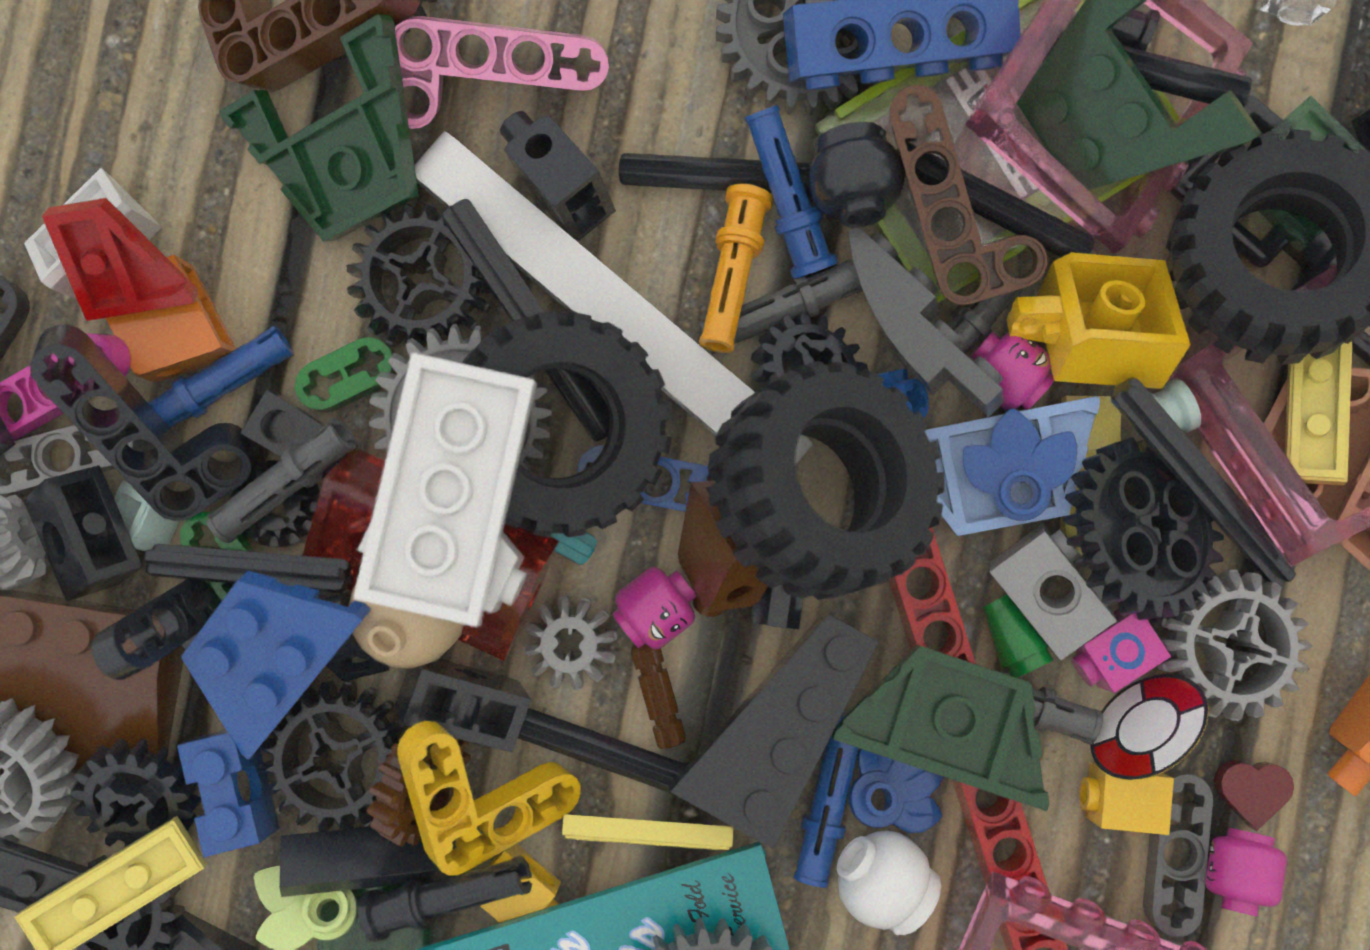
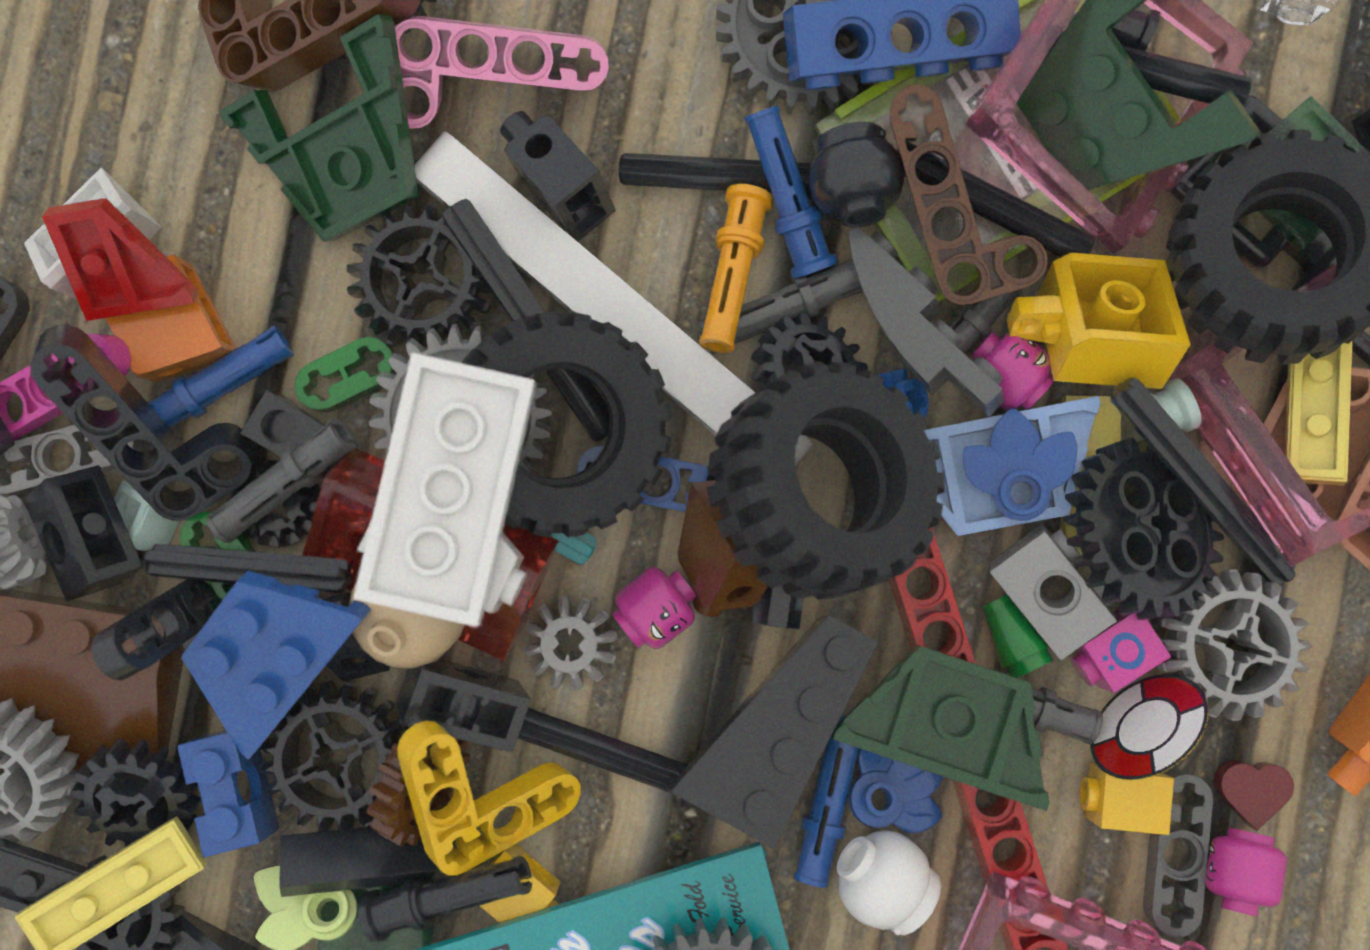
(647, 832): light yellow tile -> none
(658, 696): reddish brown axle -> none

